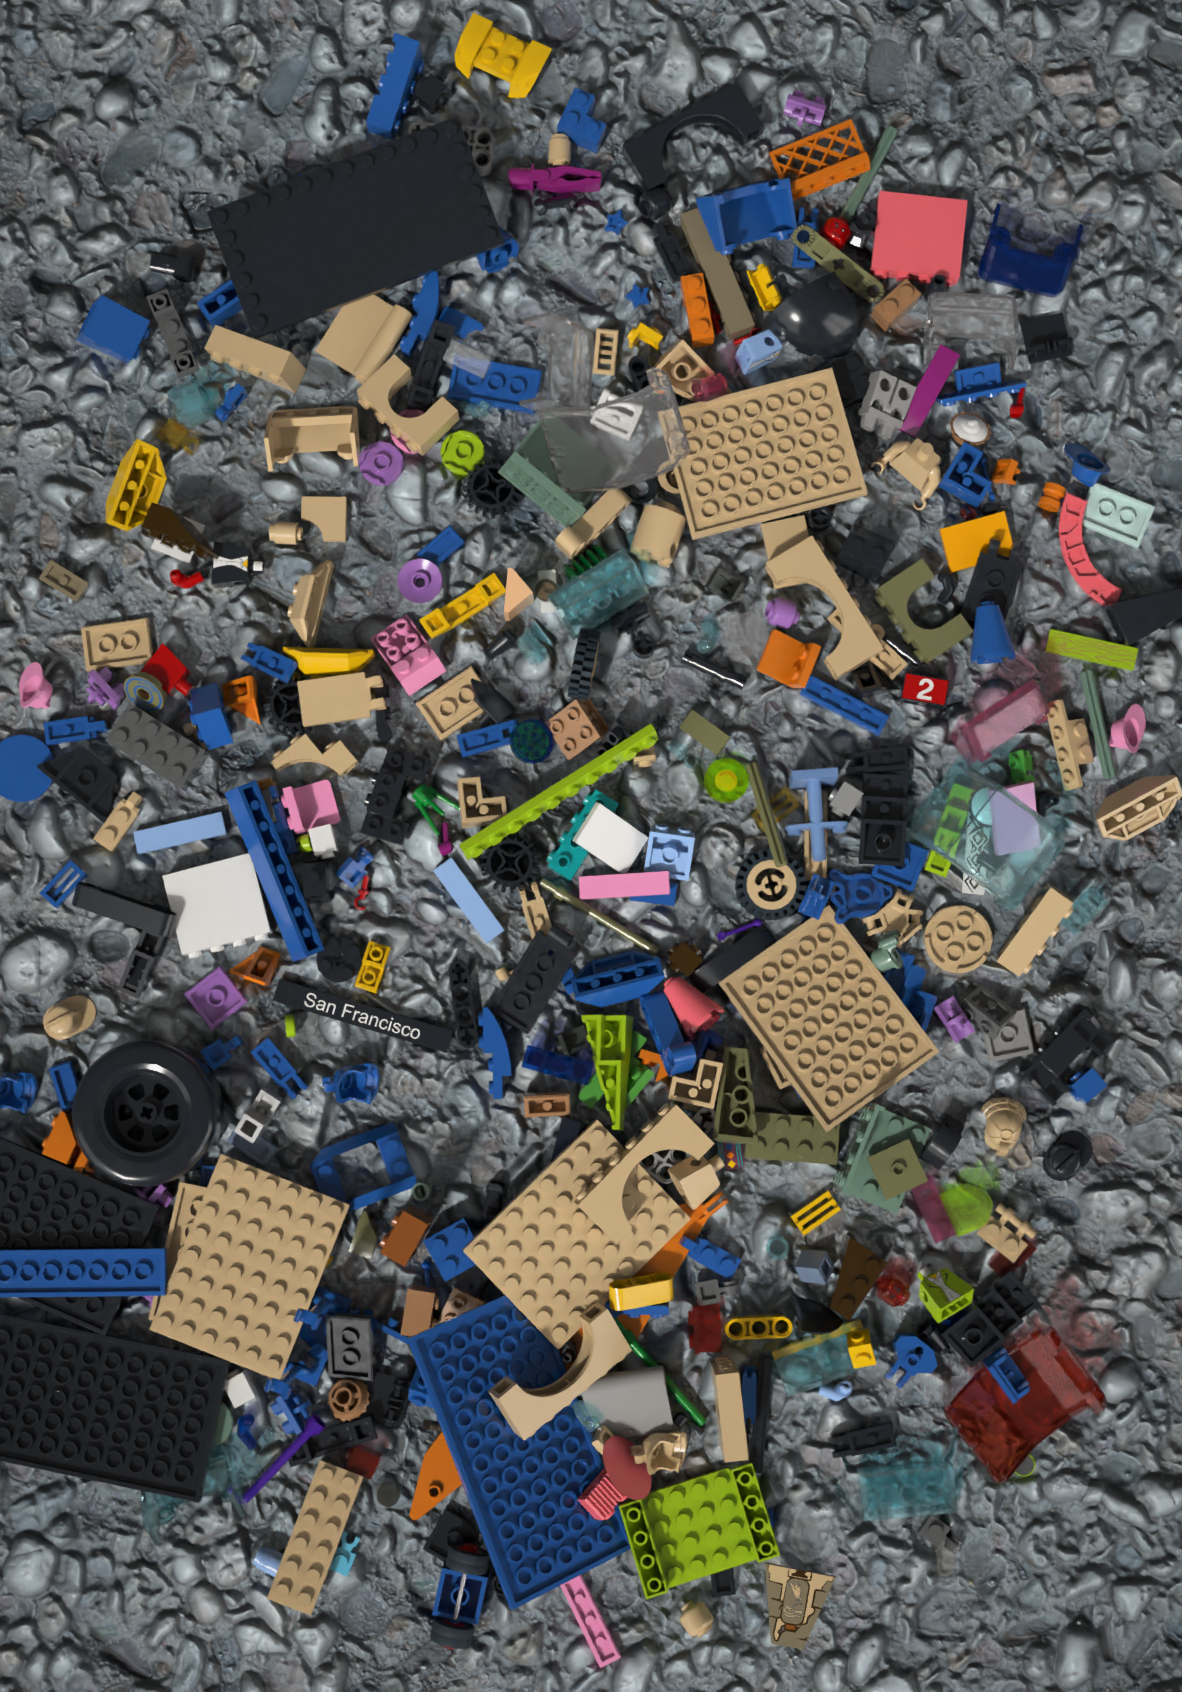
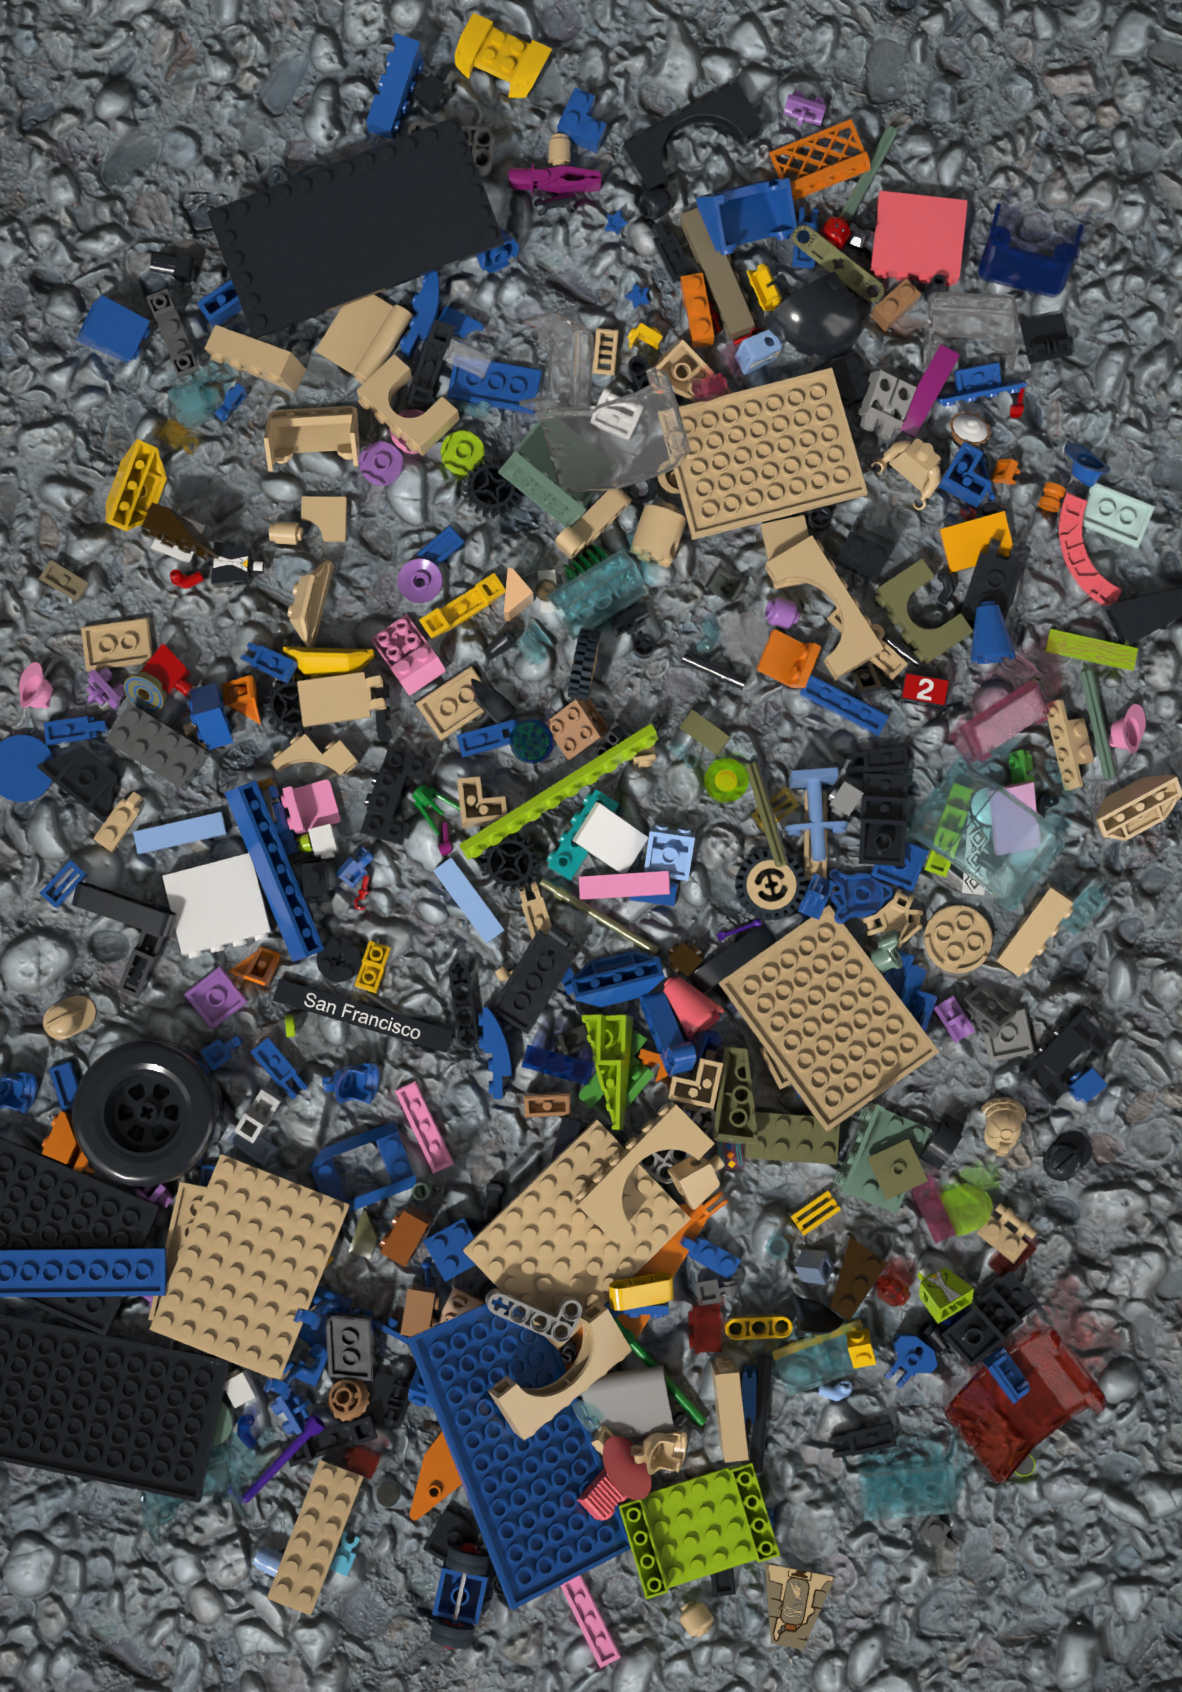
(424, 1127): none -> bright pink tile
(531, 1311): none -> light grey beam

